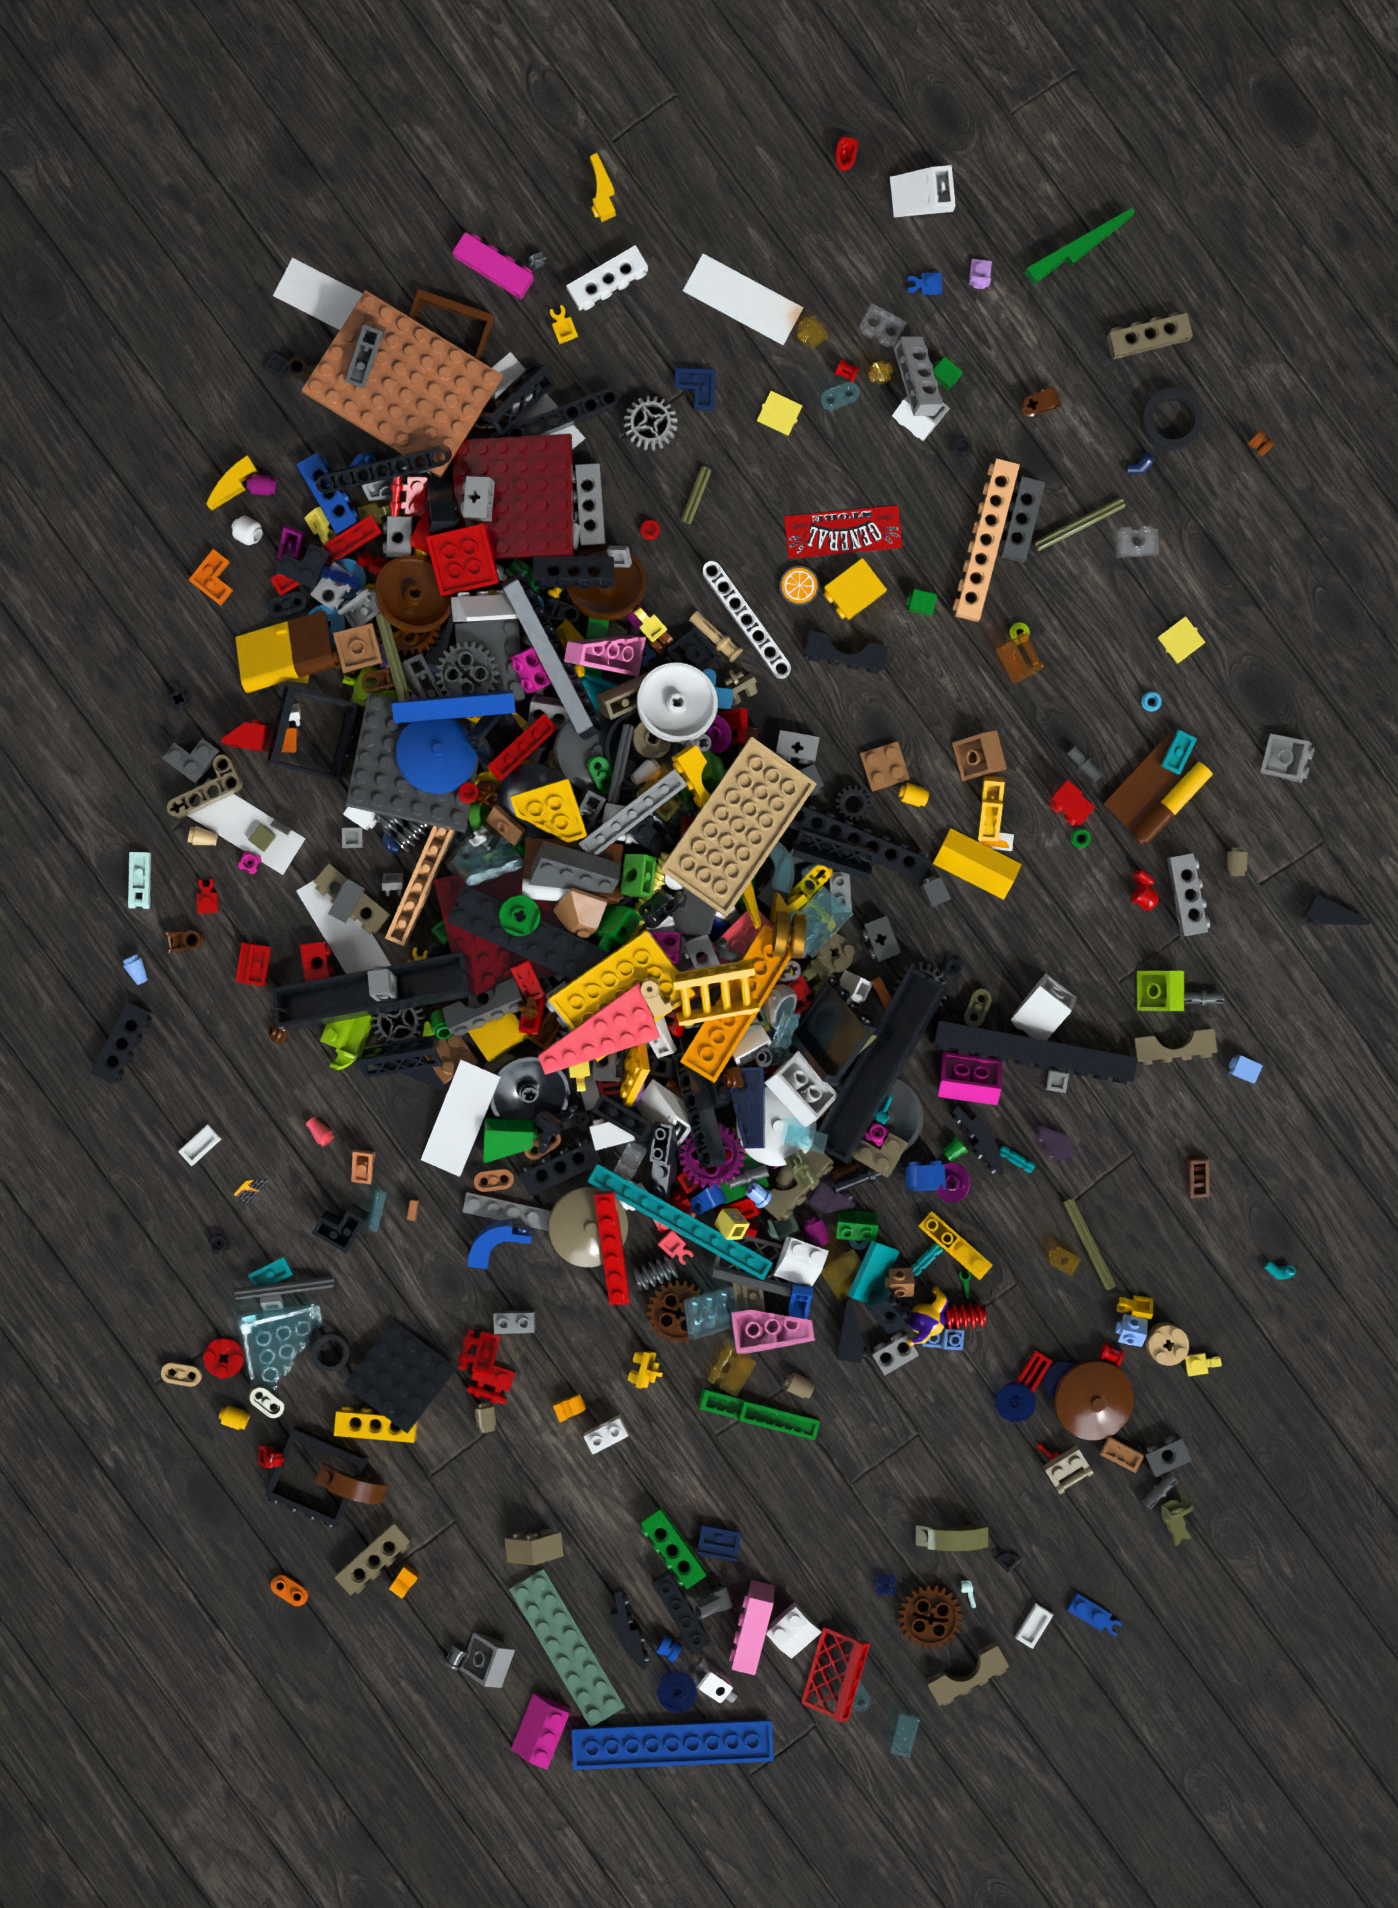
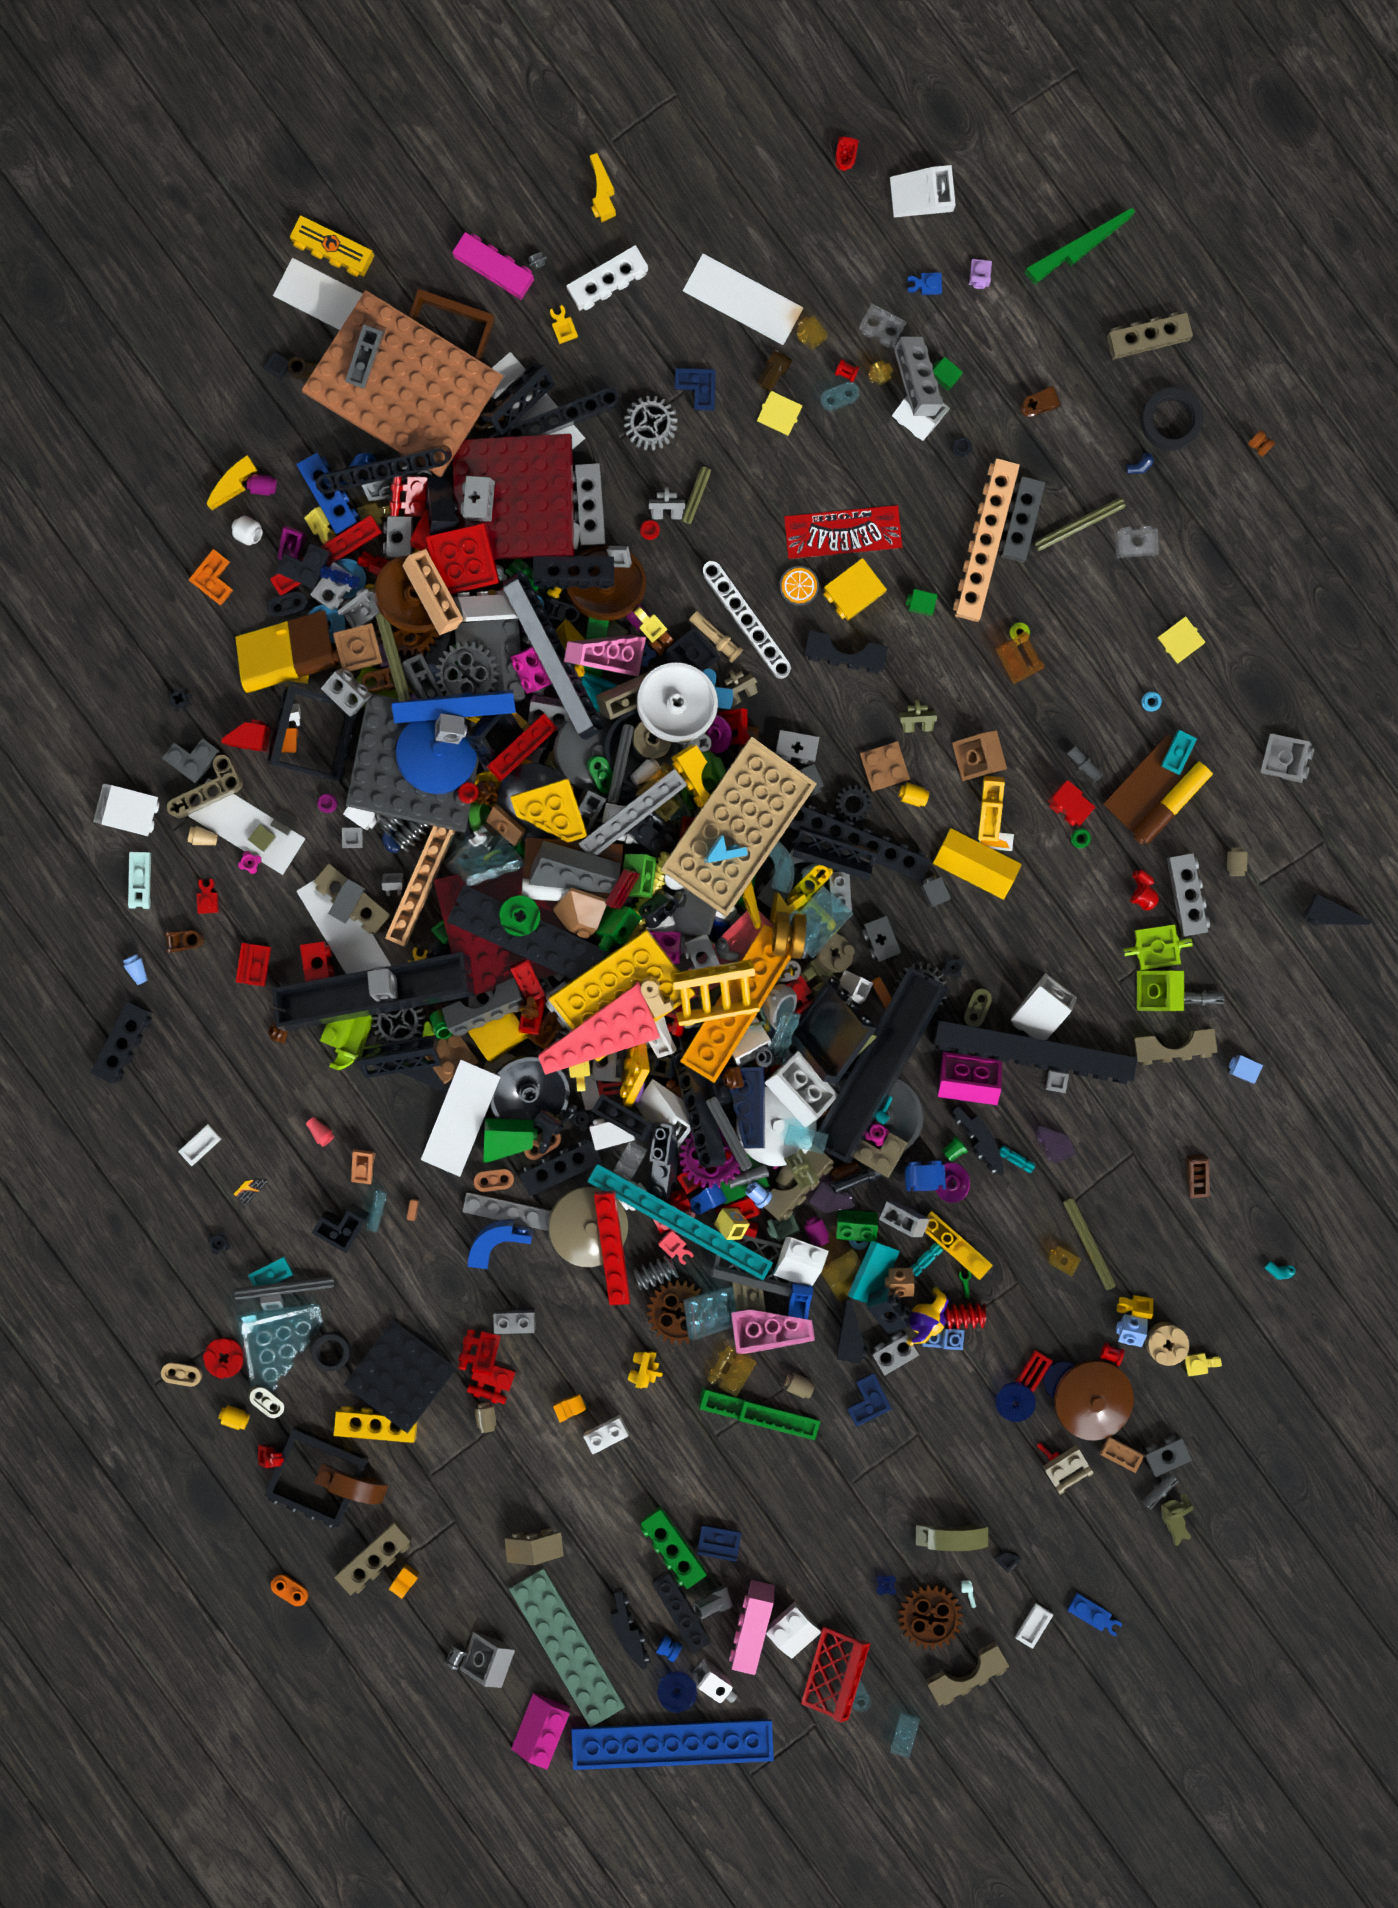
(126, 809): none -> white slope
(327, 803): none -> magenta plate
(331, 246): none -> yellow brick
(343, 695): none -> light grey brick
(432, 592): none -> light nougat brick
(450, 728): none -> light grey brick
(622, 888): none -> dark red tile
(658, 505): none -> light grey hips
(718, 851): none -> medium azure slope
(728, 1133): none -> dark grey axle
(776, 366): none -> dark brown piece
(874, 1401): none -> dark blue plate
(904, 1219): none -> light grey brick
(920, 715): none -> olive hips
(1157, 947): none -> lime plate

